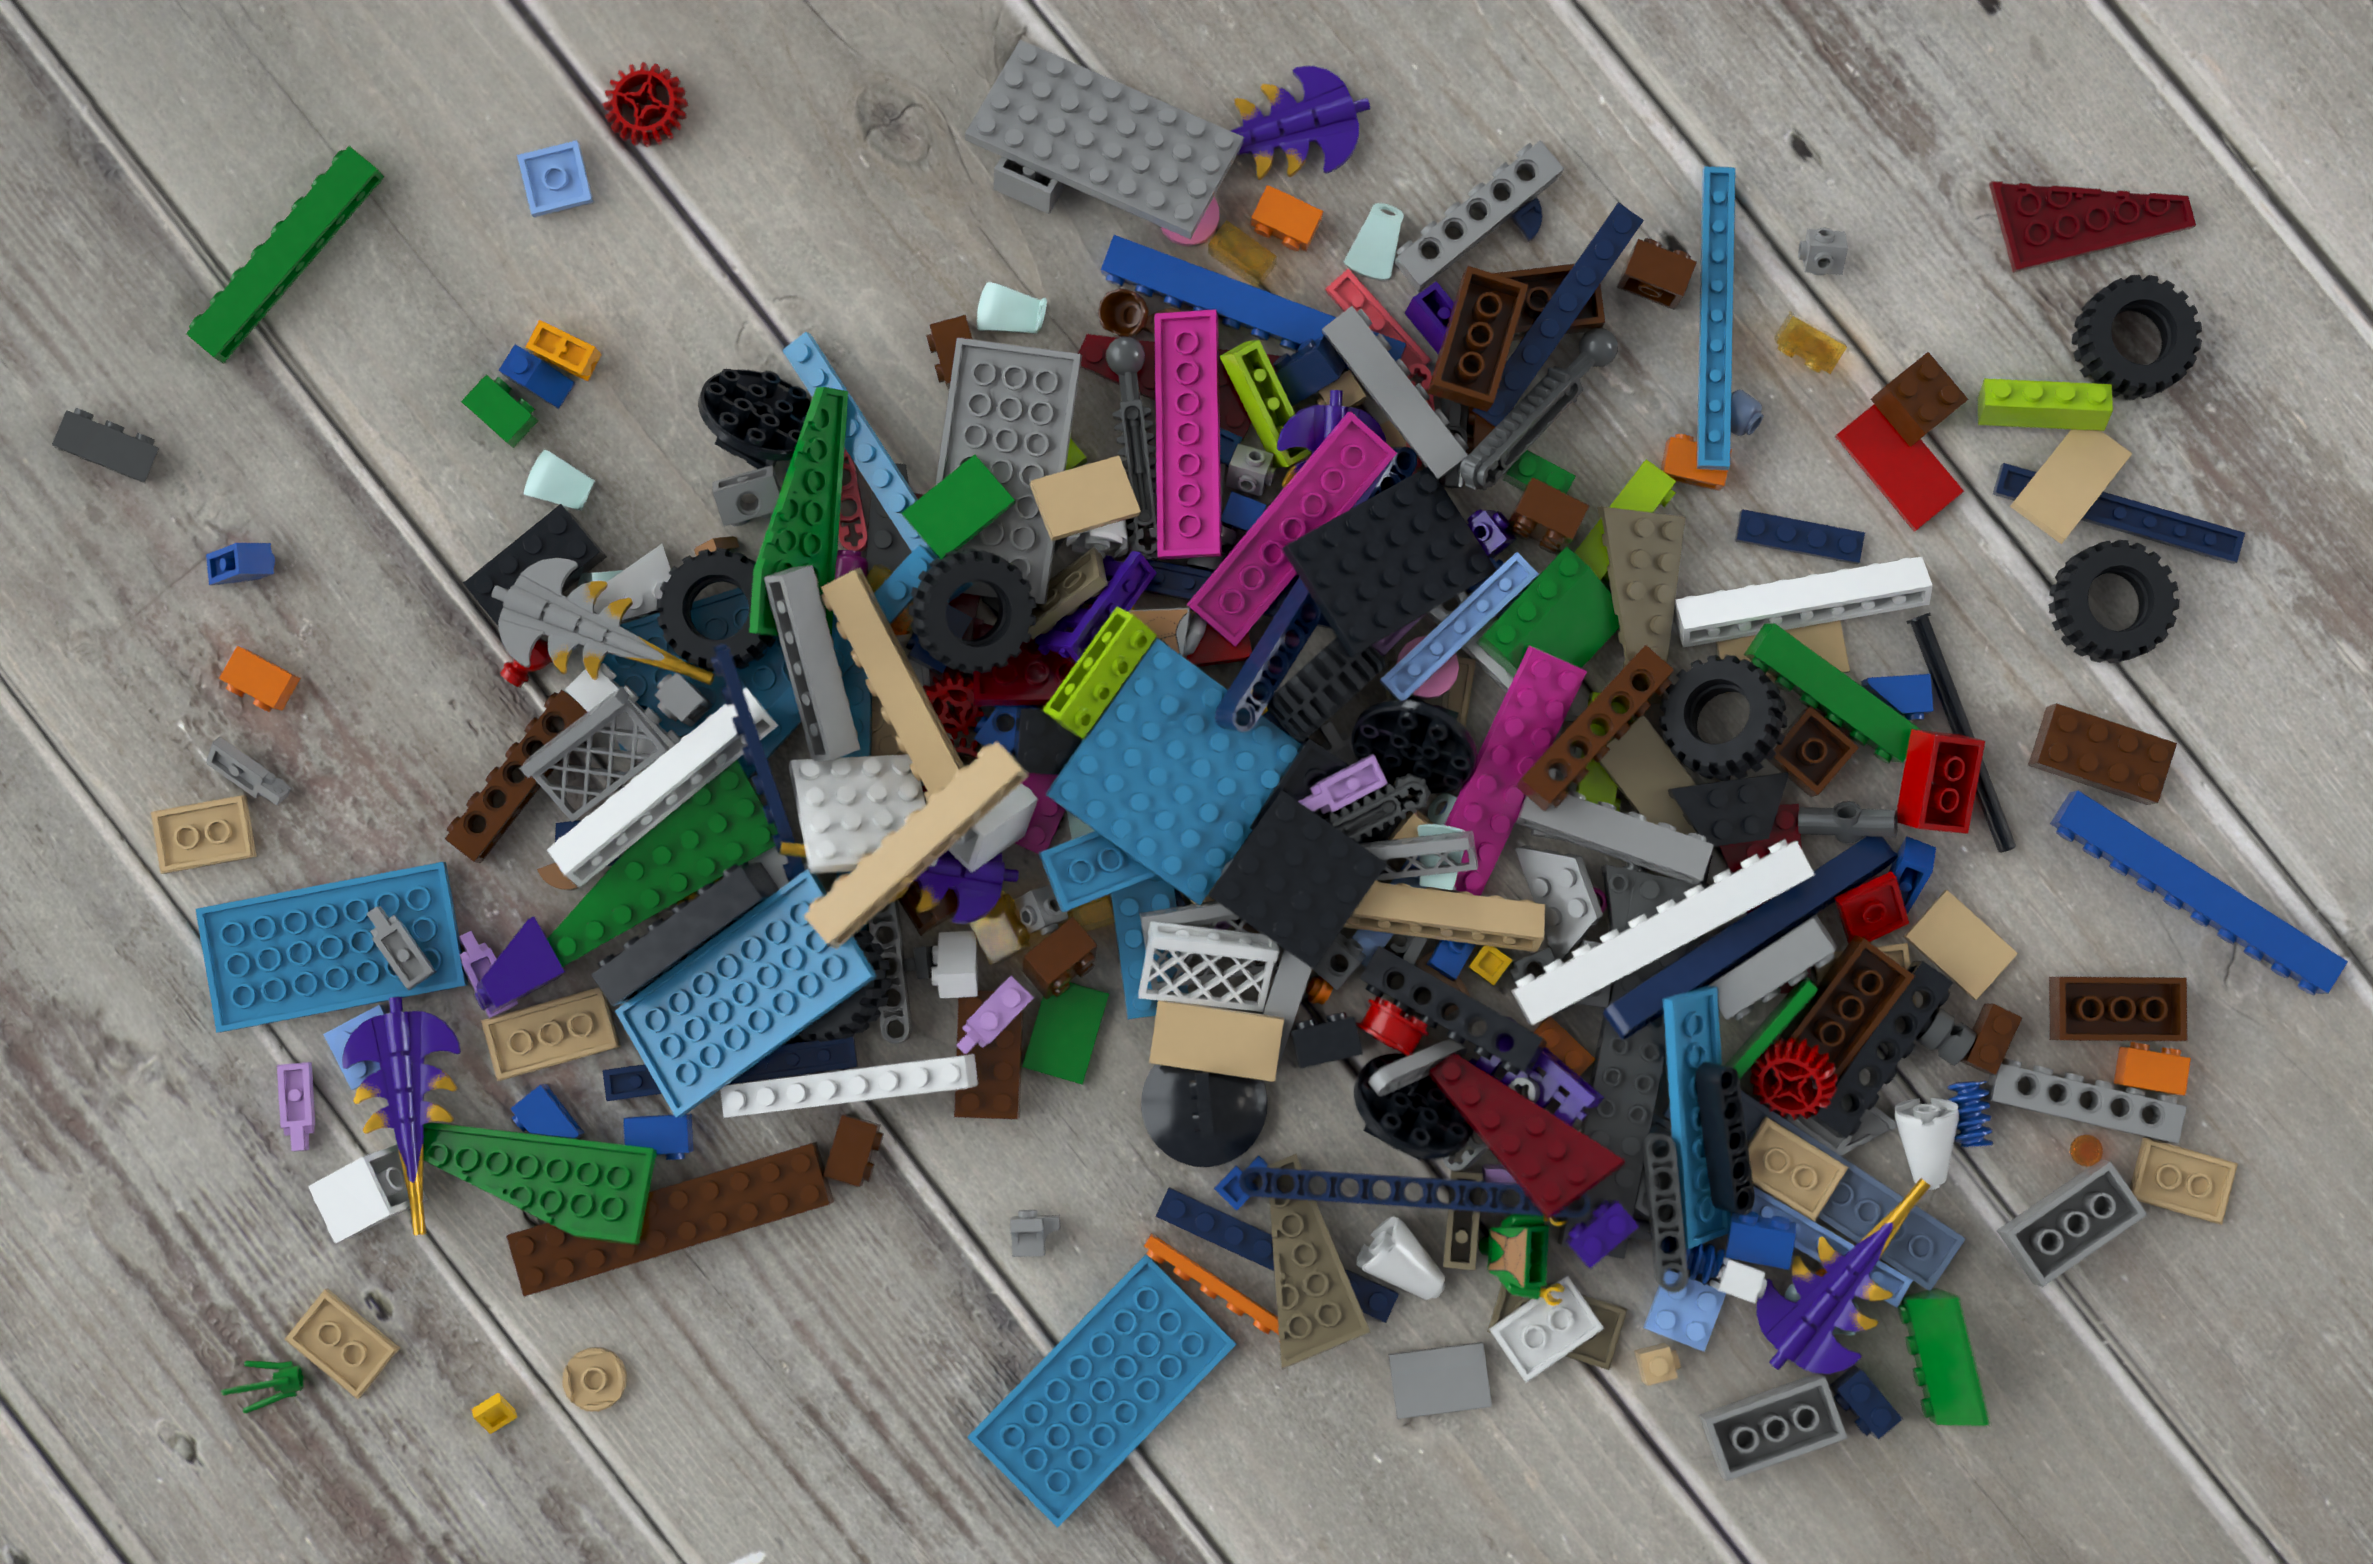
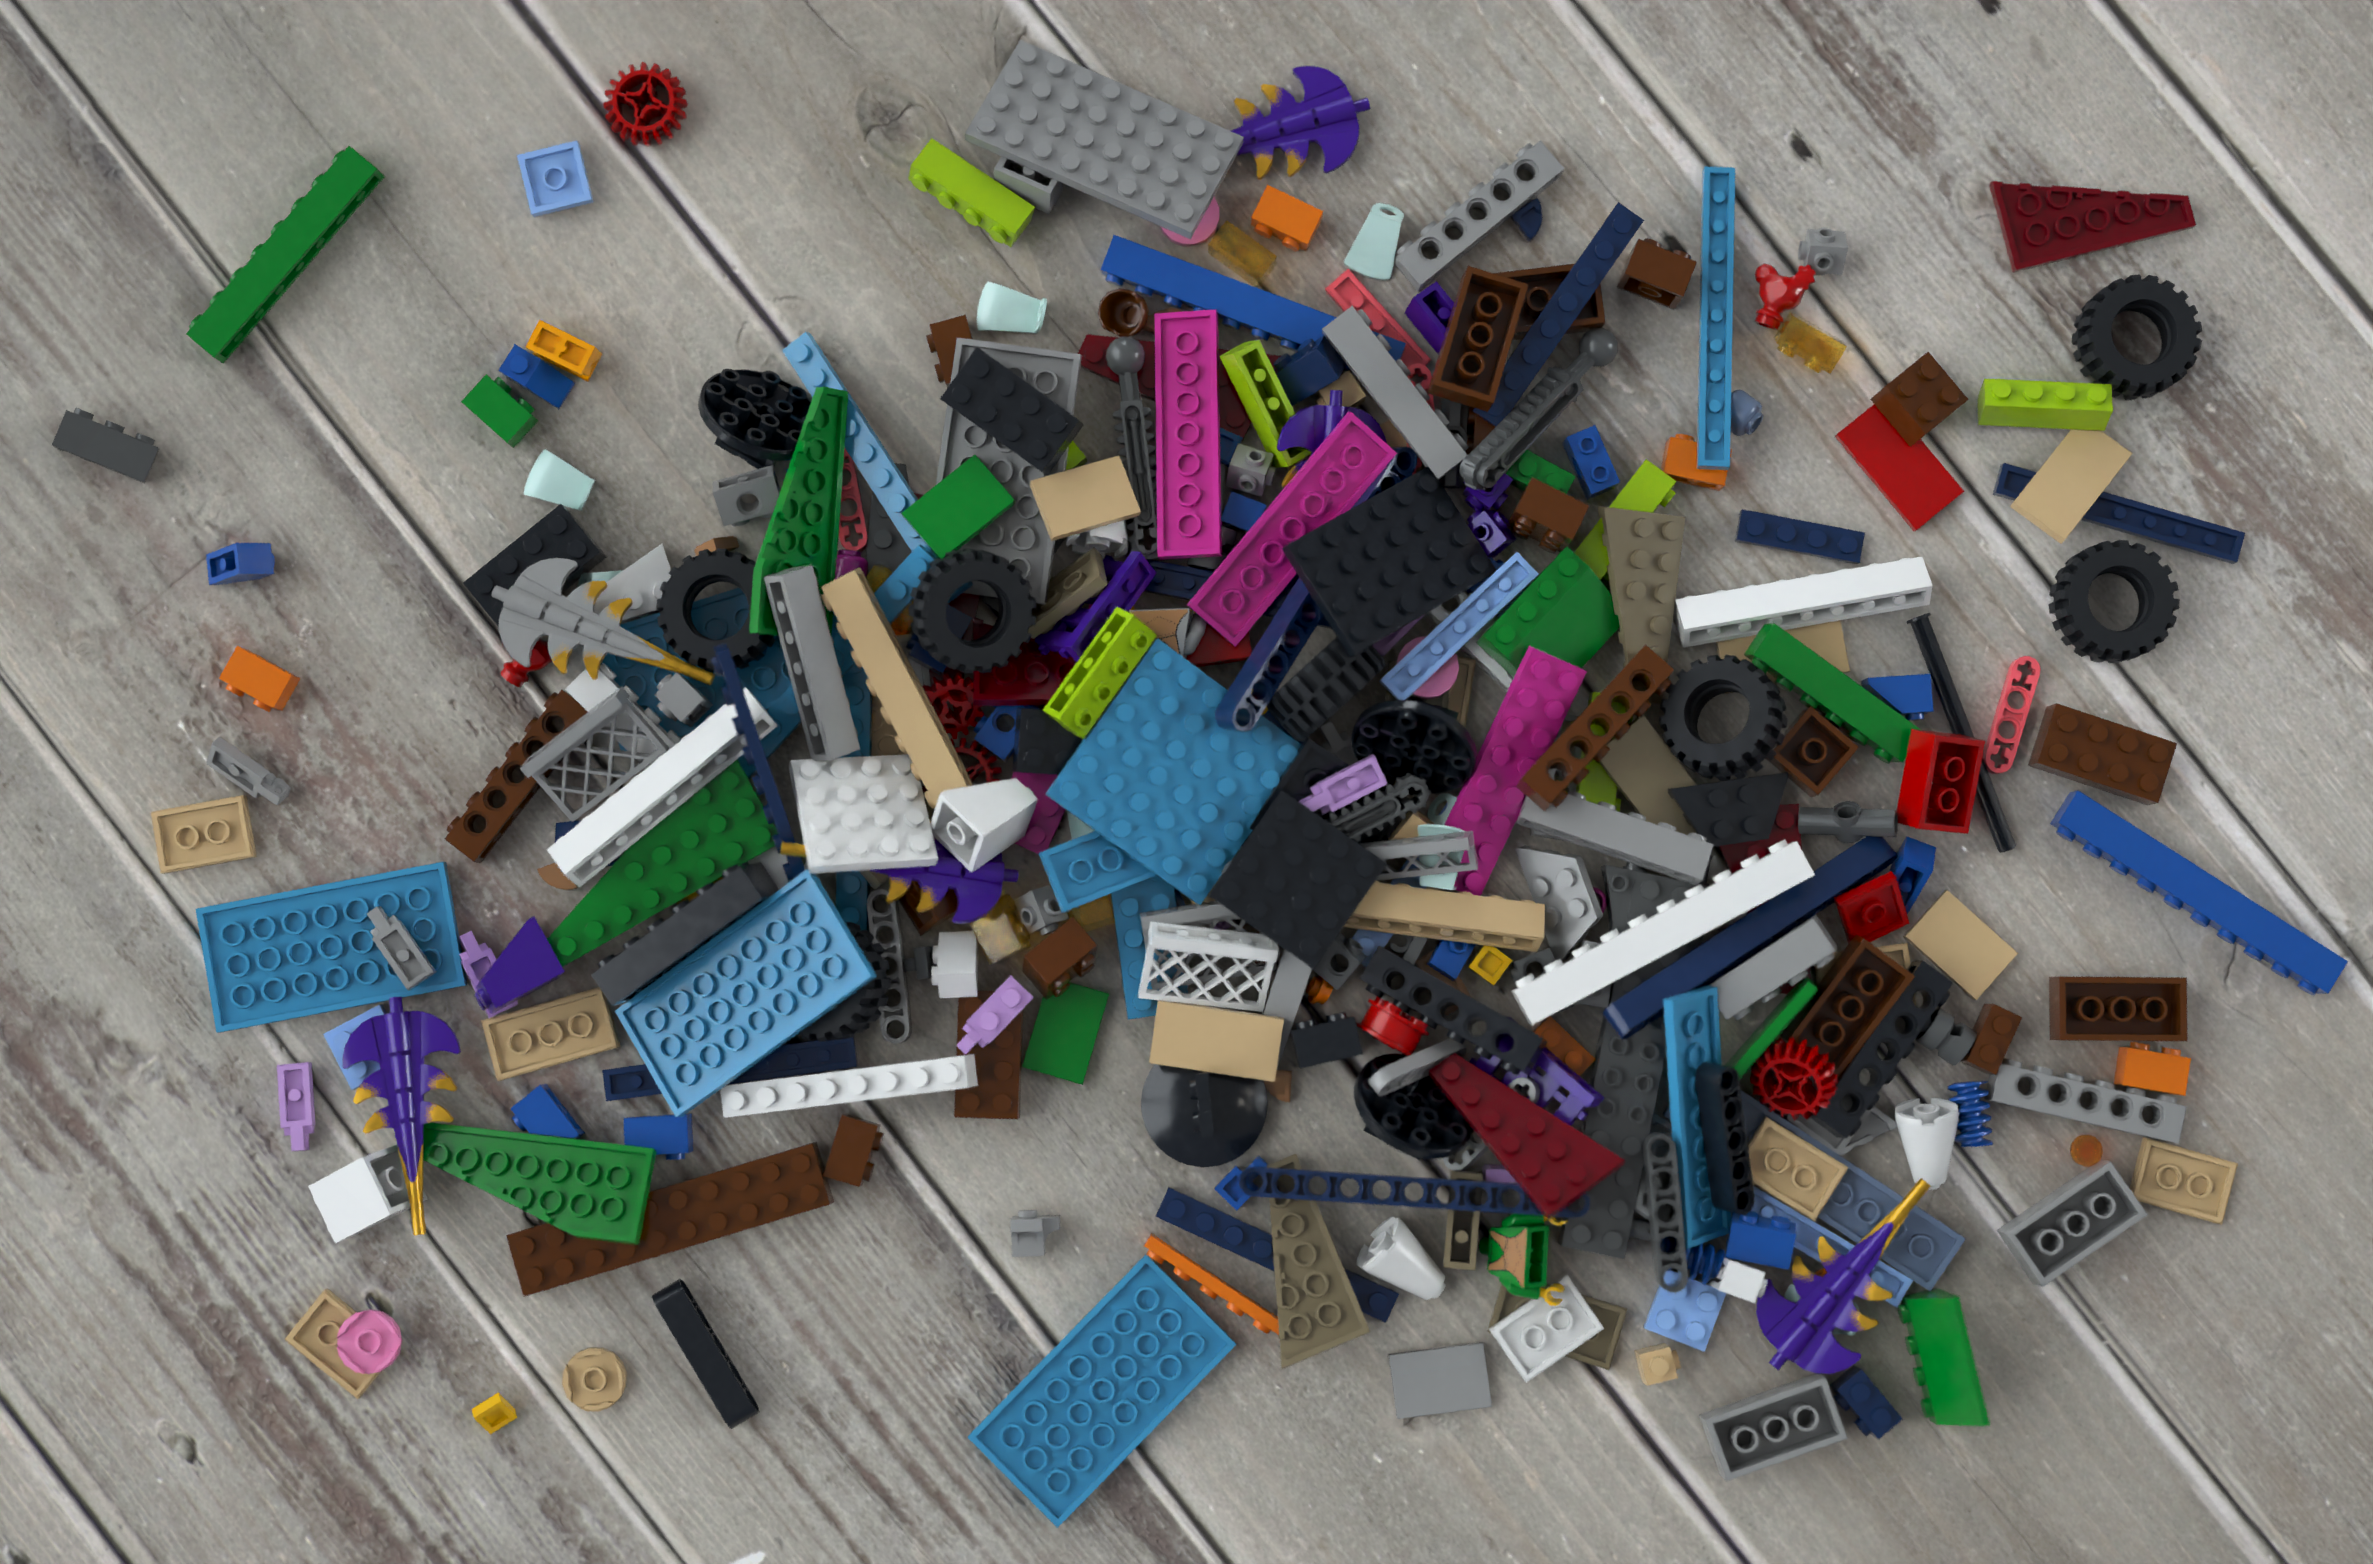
(287, 1380): green plant -> none
(369, 1341): none -> bright pink tile
(705, 1353): none -> black beam
(915, 845): tan brick -> none
(970, 193): none -> lime brick
(1012, 411): none -> black brick
(1282, 1086): none -> medium nougat tile
(1484, 500): none -> dark purple brick
(1591, 462): none -> blue brick
(1600, 1233): dark purple brick -> none
(1780, 293): none -> red animal
(2016, 717): none -> coral beam

